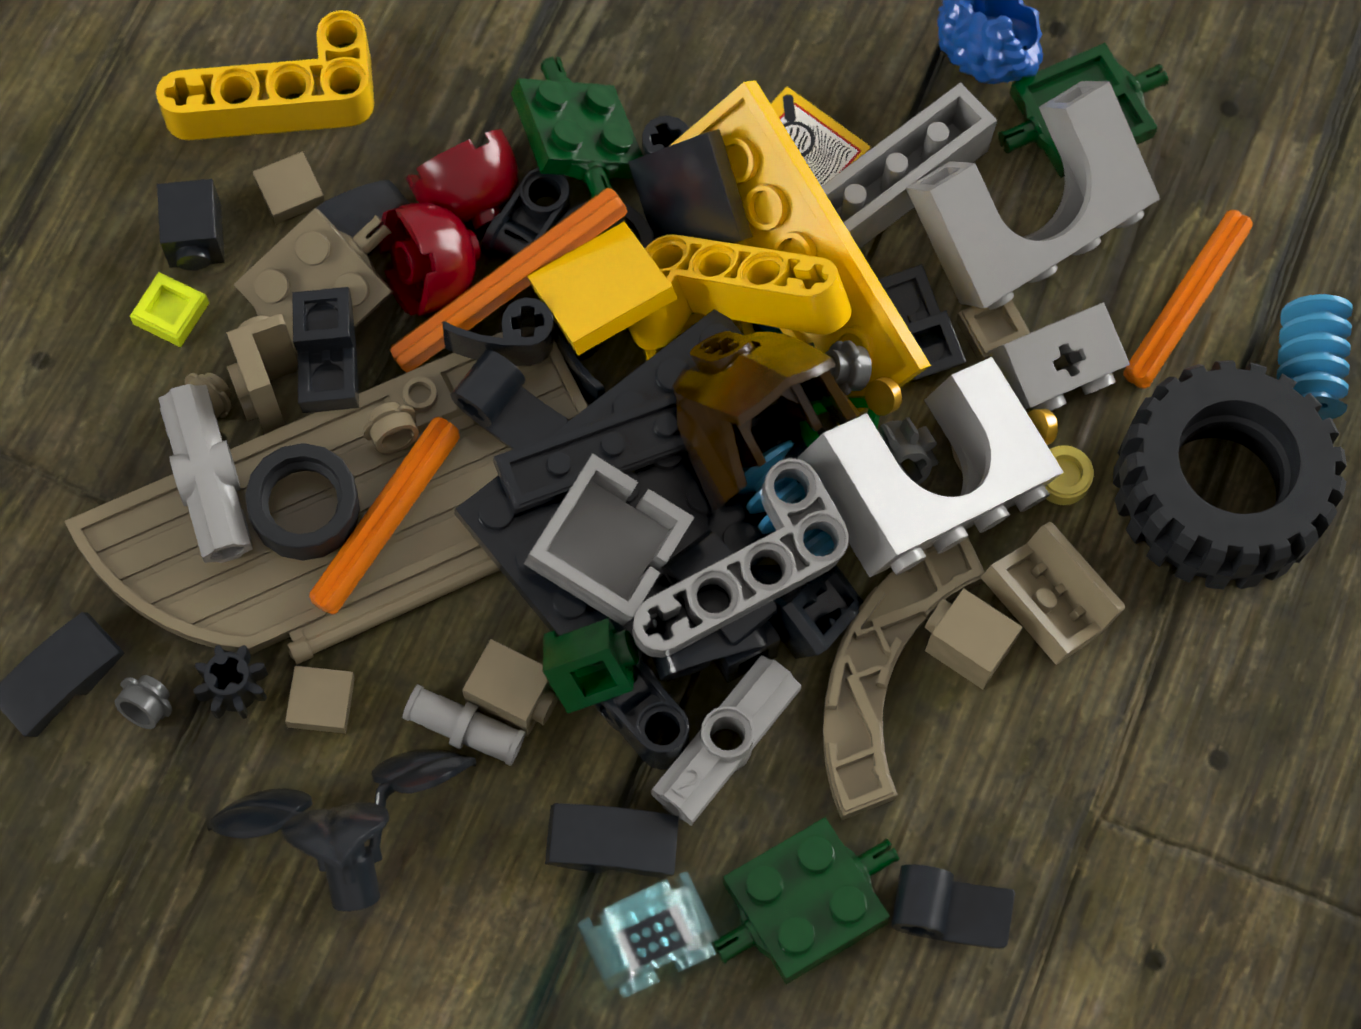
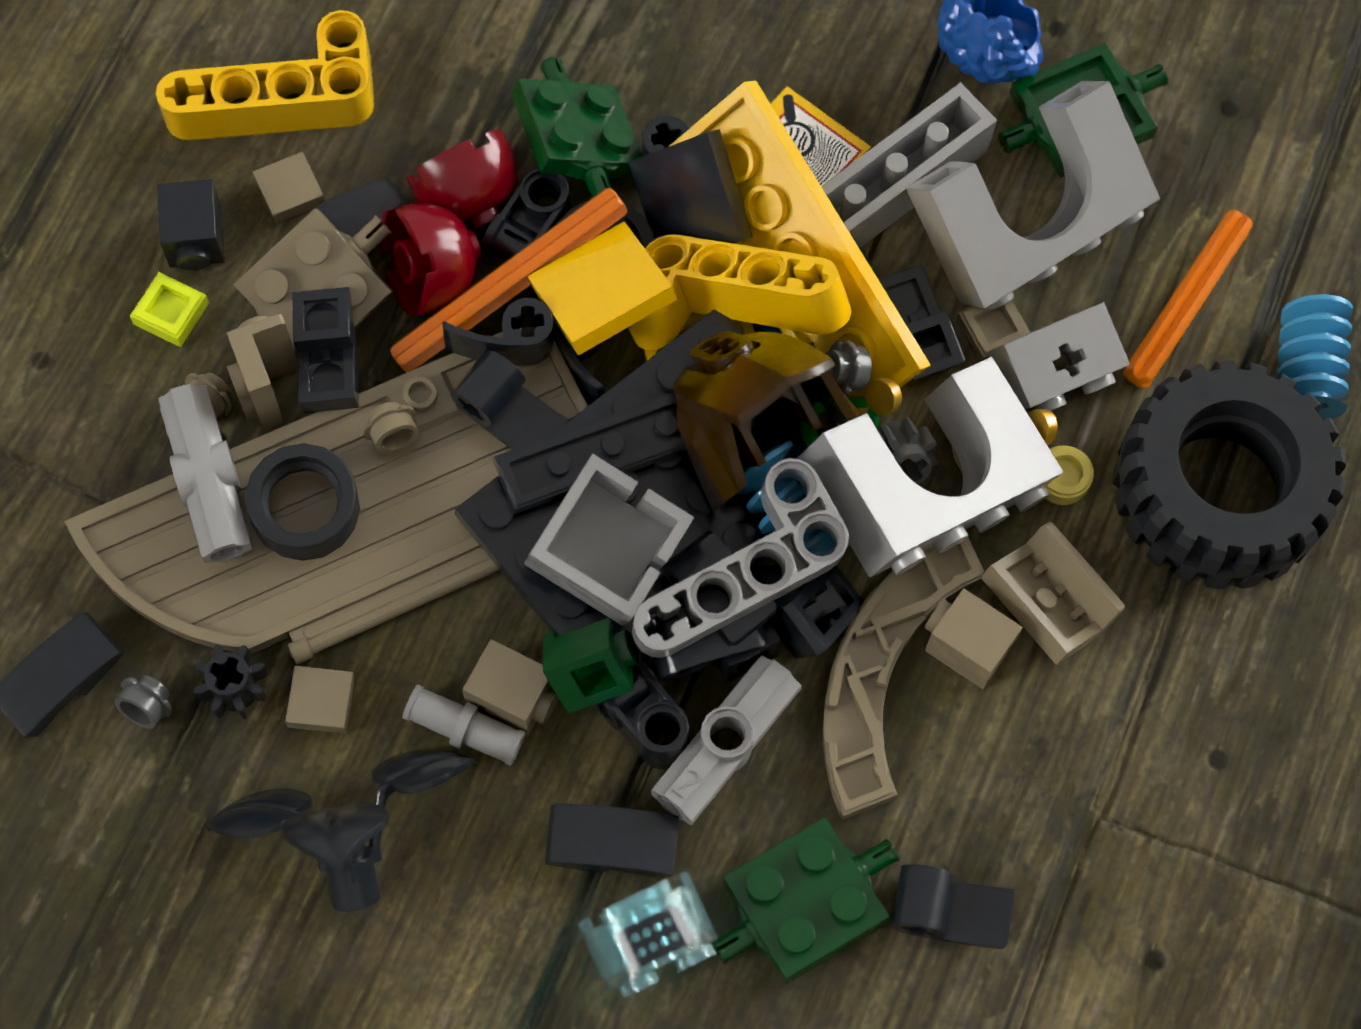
(384, 515): orange axle -> none

